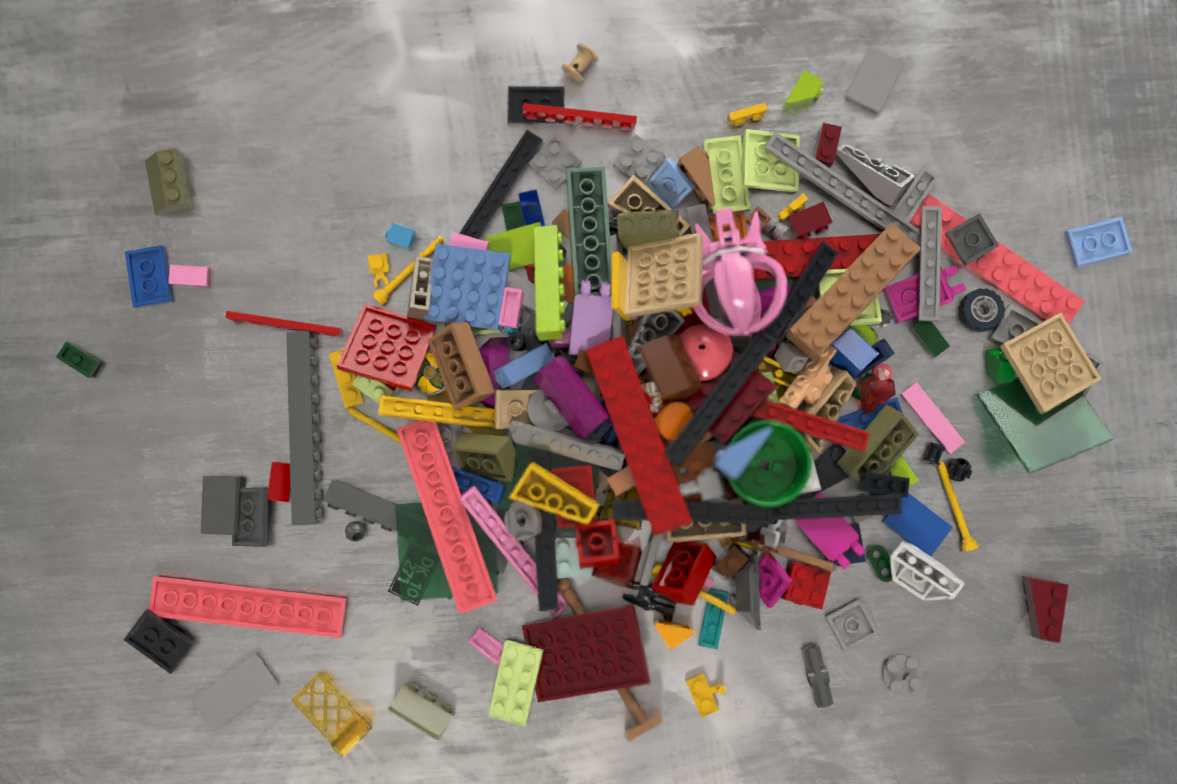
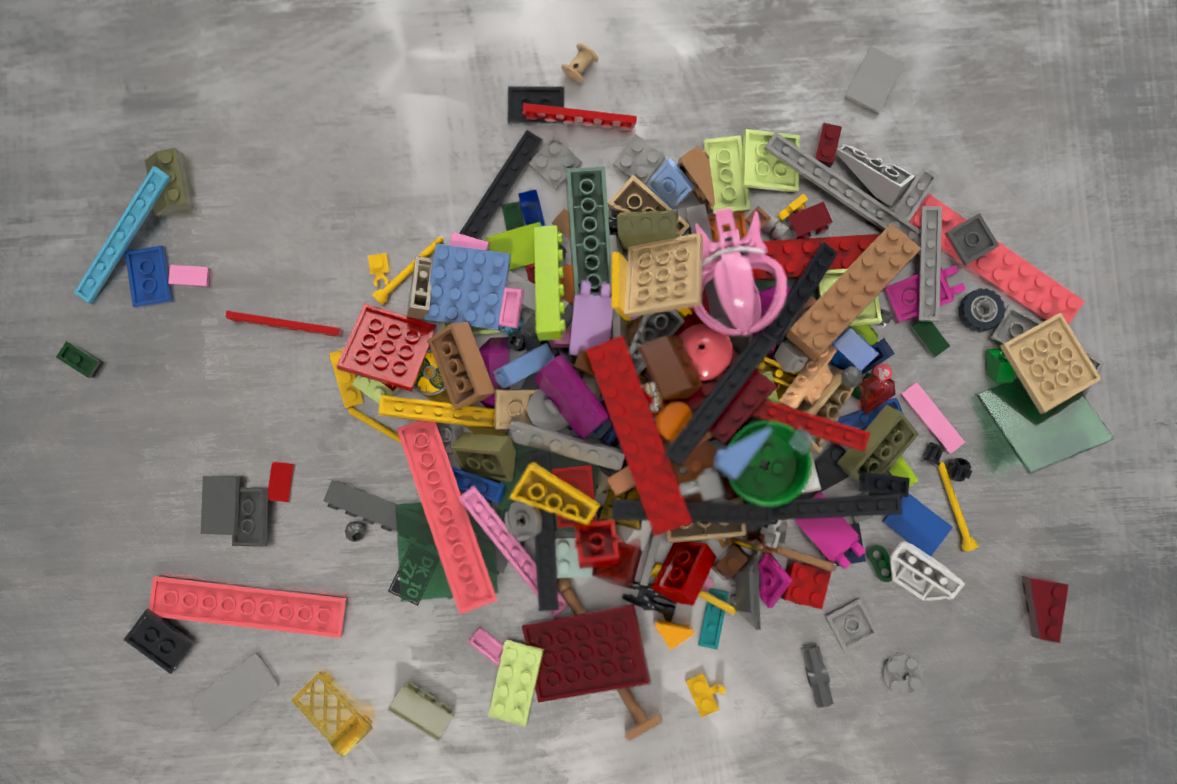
(122, 234): none -> medium azure tile
(302, 428): dark grey brick -> none
(400, 236): dark azure brick -> none
(740, 116): yellow plate -> none
(801, 441): none -> clear light blue tile
(804, 91): lime slope -> none
(852, 377): none -> dark grey piece
(1098, 241): light blue tile -> none

